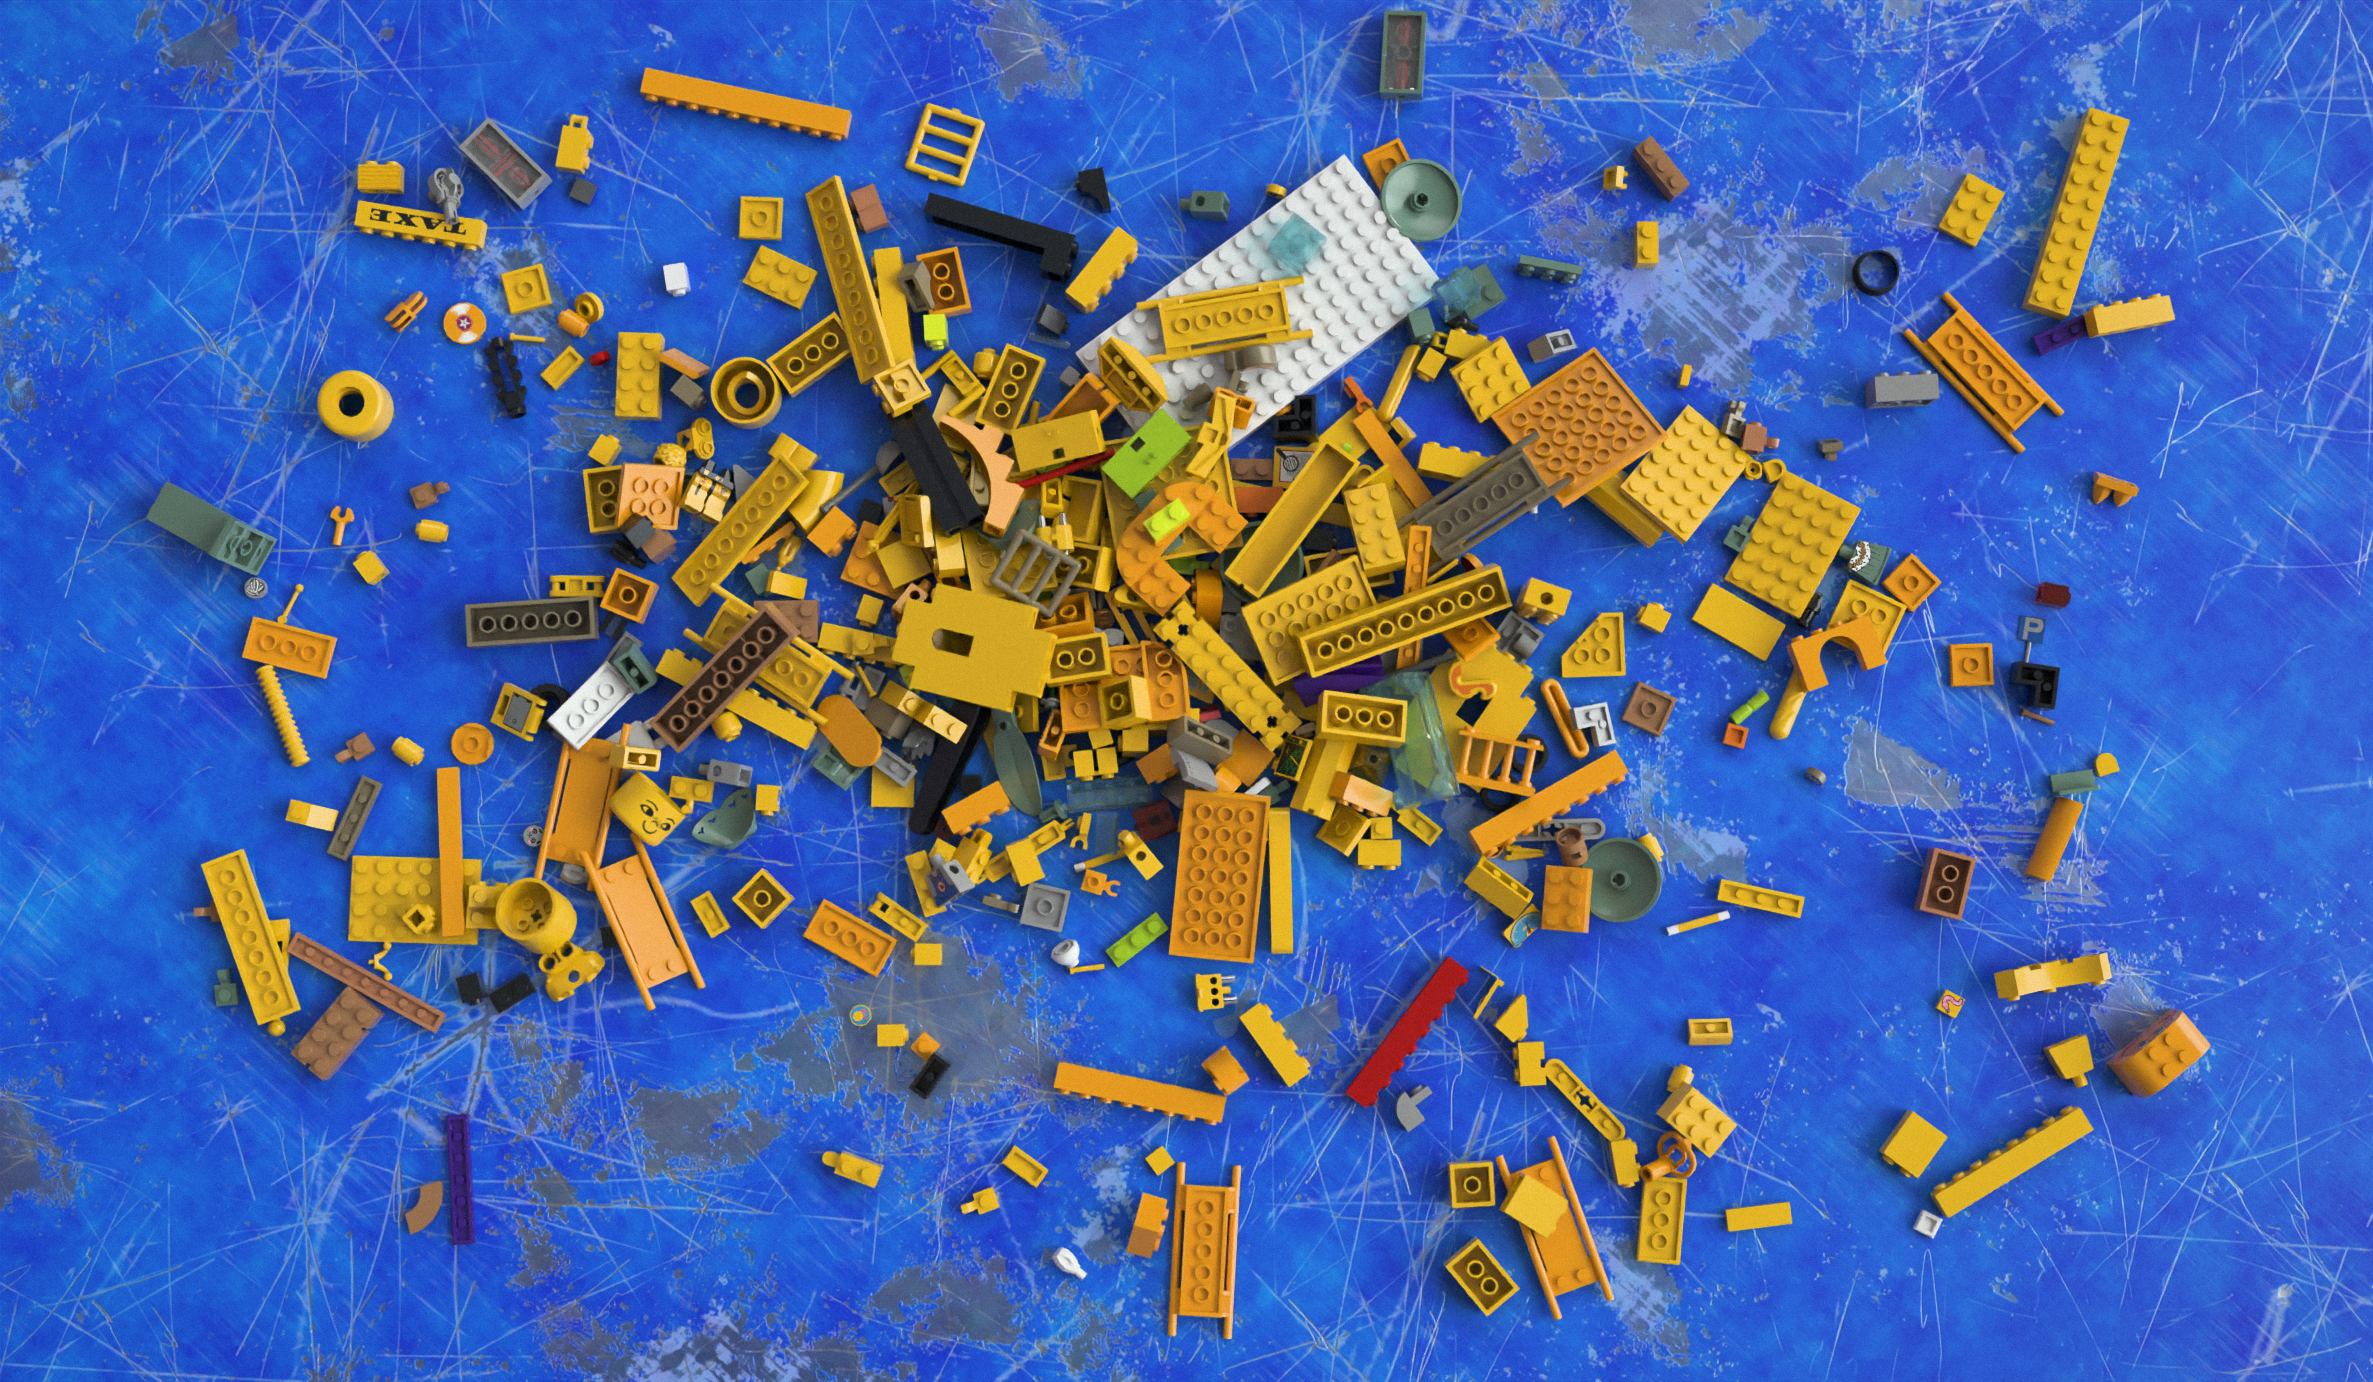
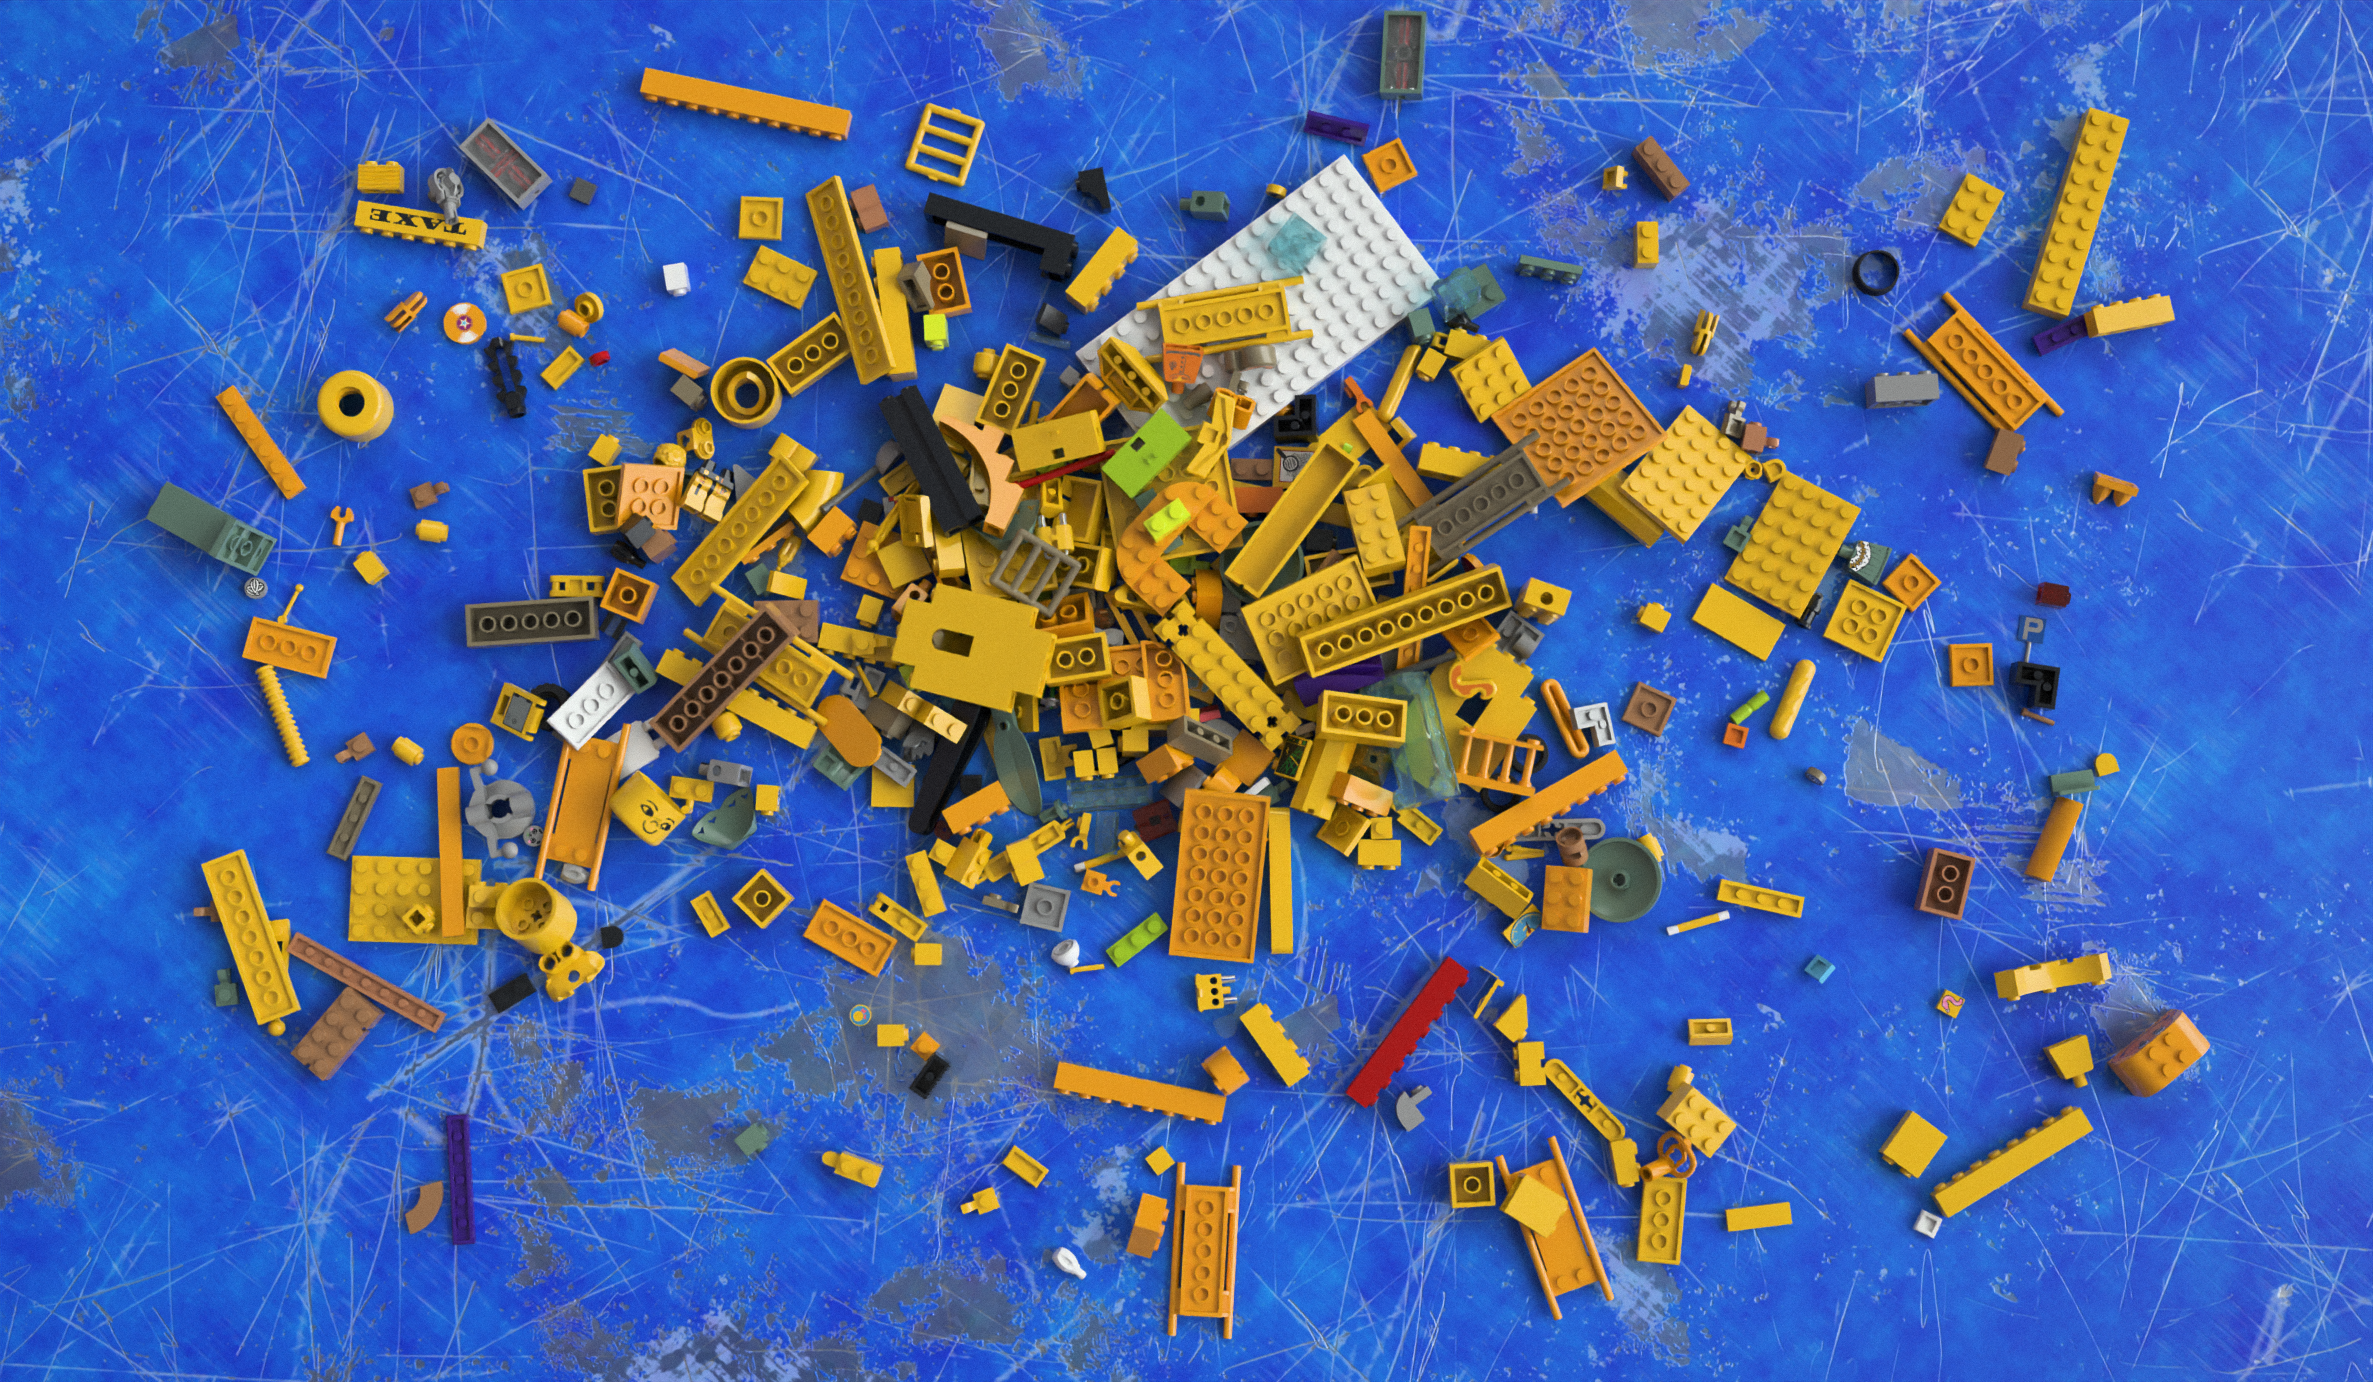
(261, 442): none -> light orange plate
(312, 815): yellow slope -> none
(387, 976): yellow piece -> none
(472, 988): black brick -> none
(480, 810): none -> light grey piece
(574, 146): yellow brick -> none
(634, 757): yellow brick -> none
(639, 376): yellow brick -> none
(639, 922): light orange piece -> none
(753, 1139): none -> sand green brick
(900, 388): yellow plate -> none
(947, 881): light grey torso -> none
(960, 377): yellow plate -> none
(967, 239): none -> dark tan tile
(1052, 736): light orange brick -> none
(1181, 364): none -> orange torso
(1194, 769): light grey slope -> none
(1336, 128): none -> dark purple plate
(1421, 200): sand green dish -> none
(1481, 1276): yellow brick -> none
(1551, 345): light grey slope -> none
(1597, 650): yellow plate -> none
(1703, 331): none -> yellow arm
(1806, 652): light orange arch -> none
(1819, 969): none -> medium azure plate
(1829, 447): dark tan tile -> none
(2004, 451): none -> medium nougat brick

